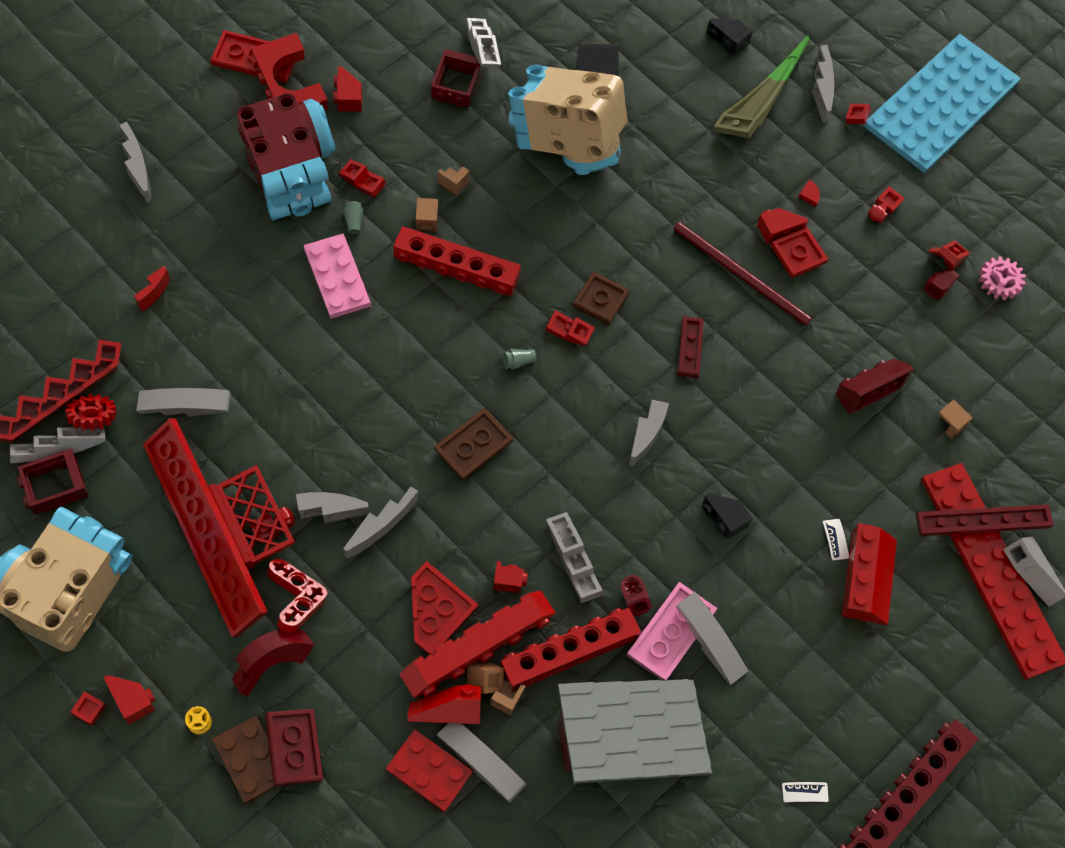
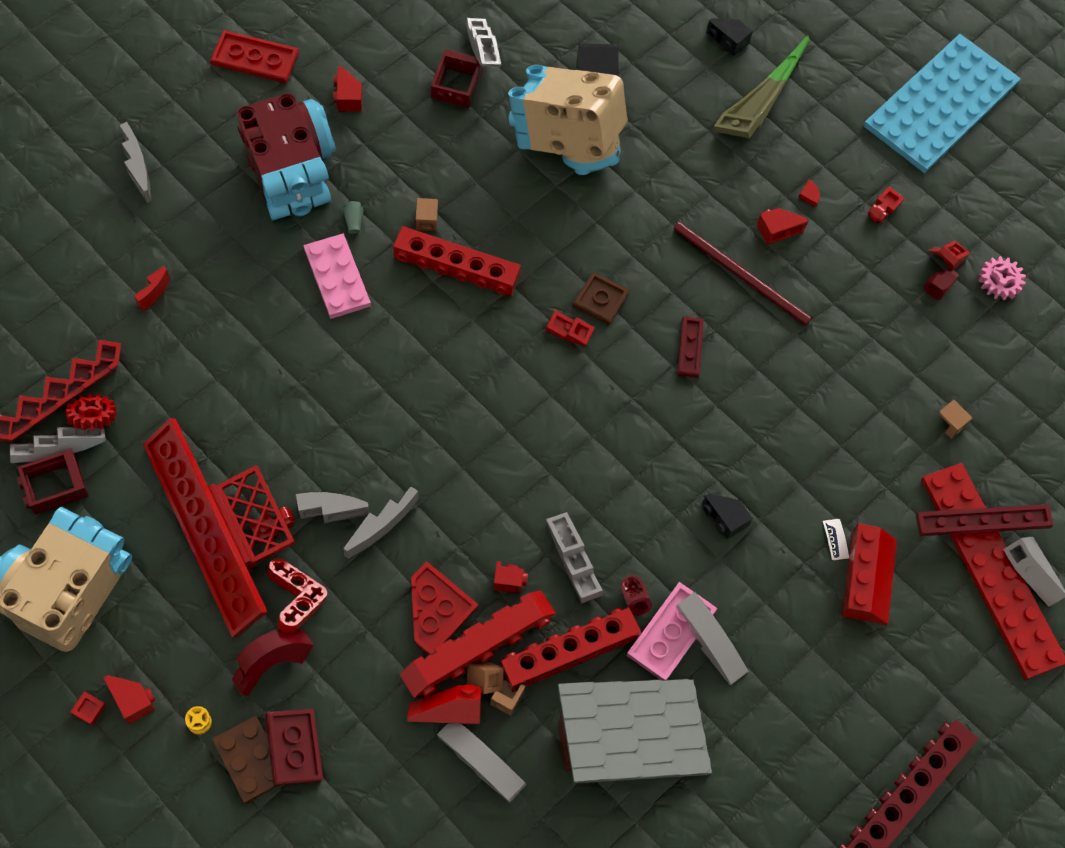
(183, 400): light grey slope -> none
(277, 54): red arch -> none
(361, 178): red slope -> none
(429, 770): red plate -> none
(453, 180): medium nougat panel -> none
(473, 444): reddish brown plate -> none
(517, 358): sand green cone -> none
(648, 430): light grey slope -> none
(799, 252): red plate -> none
(805, 792): white sticker -> none
(824, 85): light grey slope -> none
(858, 113): red tile -> none
(873, 384): dark red slope -> none

